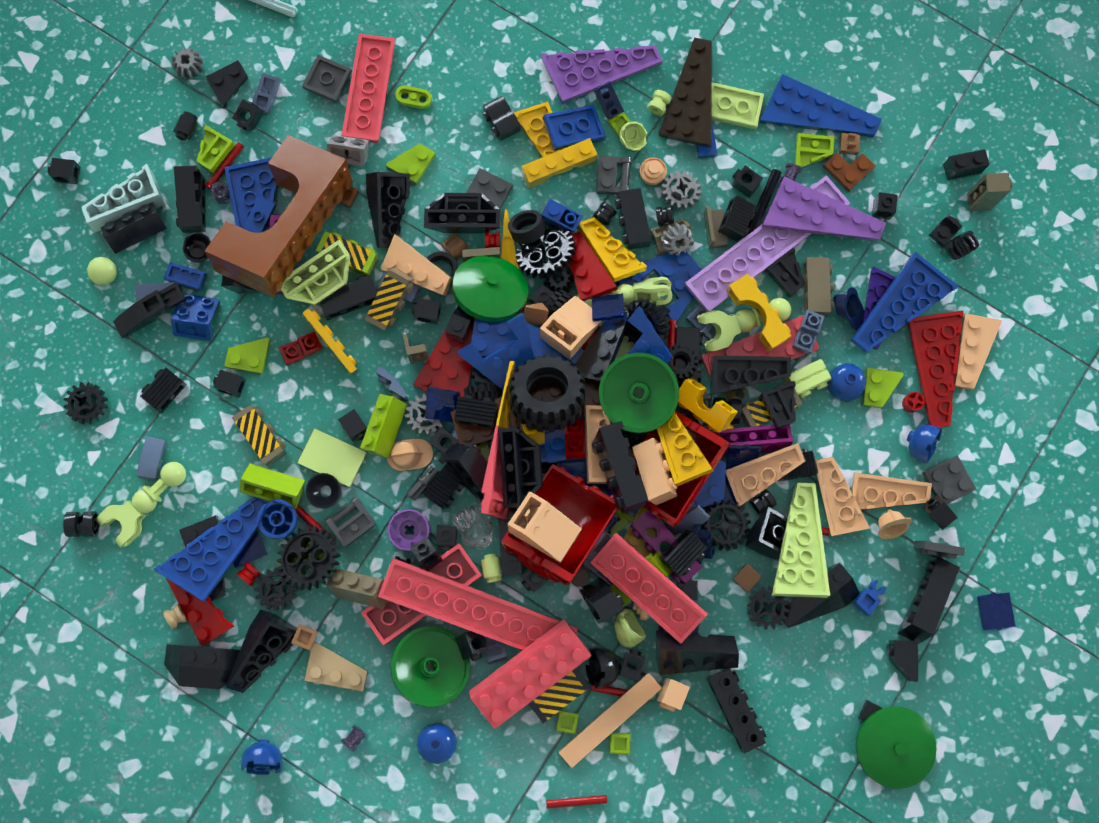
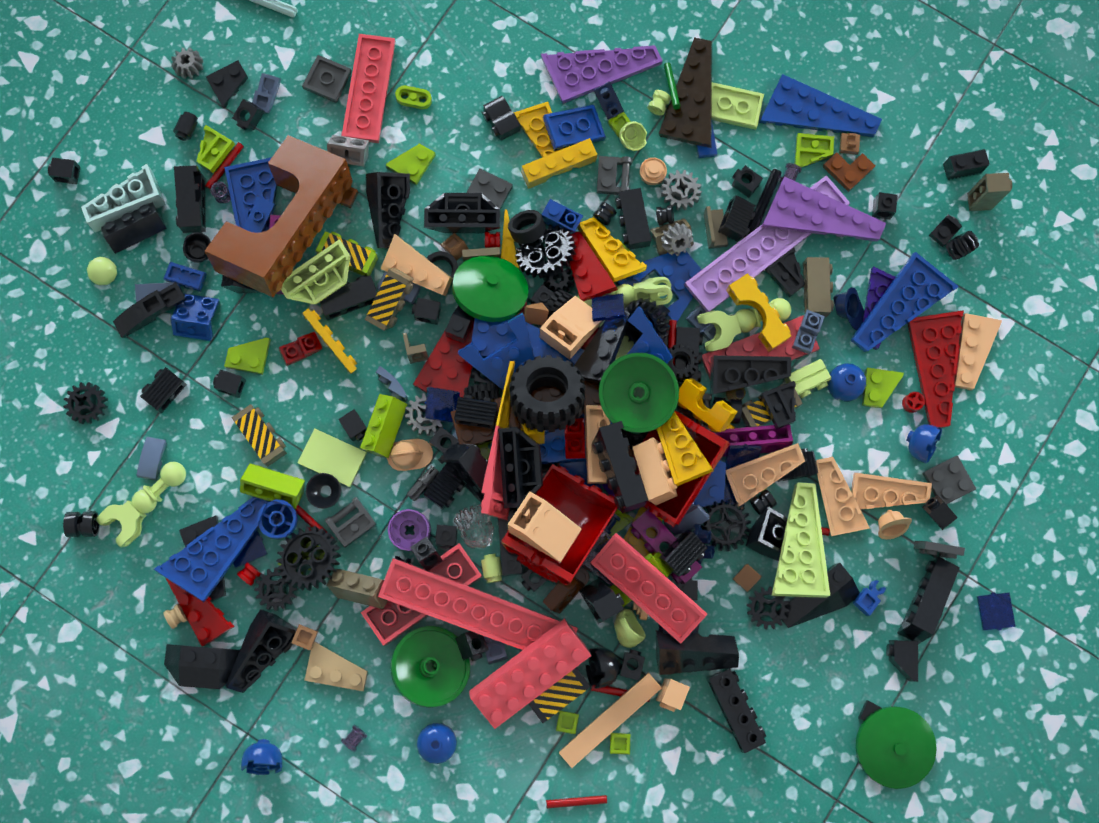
(562, 595): none -> reddish brown slope
(671, 84): none -> green bar

